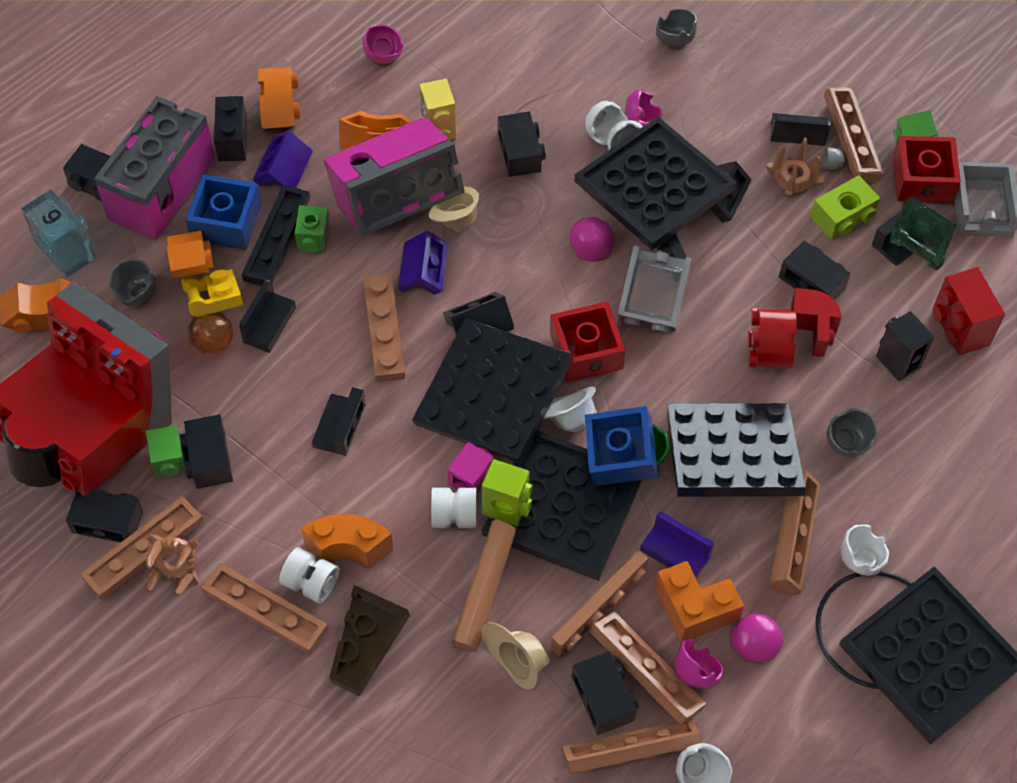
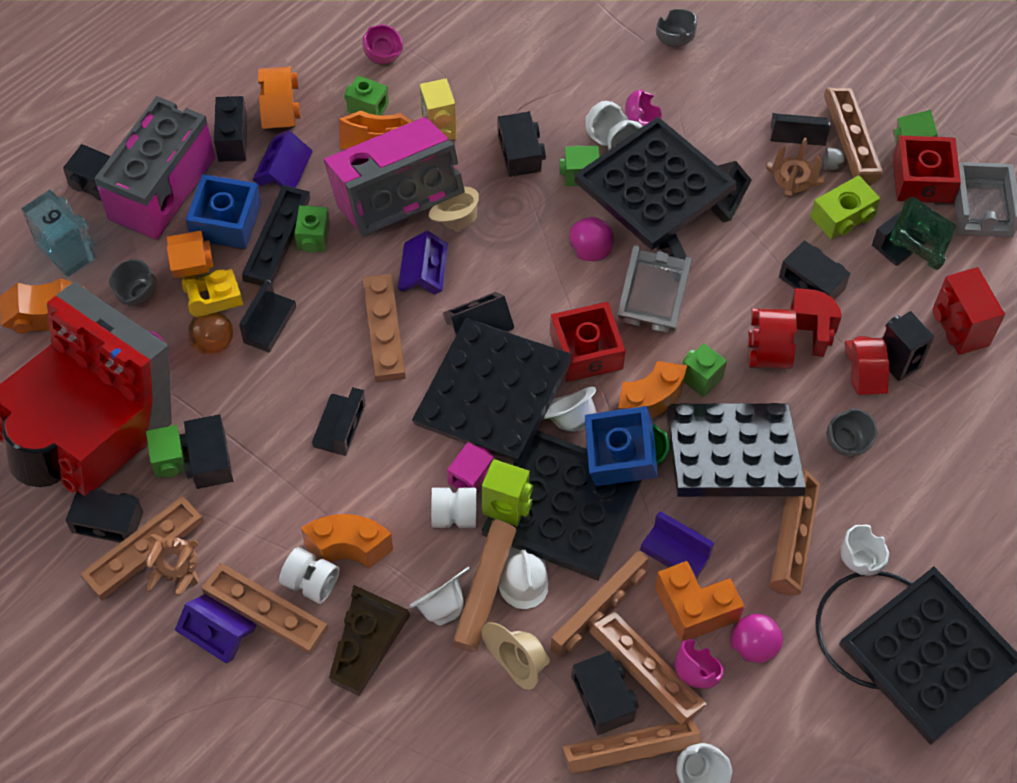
(214, 627): none -> dark purple panel
(366, 96): none -> bright green brick
(442, 603): none -> white piece
(523, 580): none -> white piece
(575, 160): none -> bright green brick
(655, 390): none -> orange brick
(703, 369): none -> bright green brick
(869, 365): none -> red brick

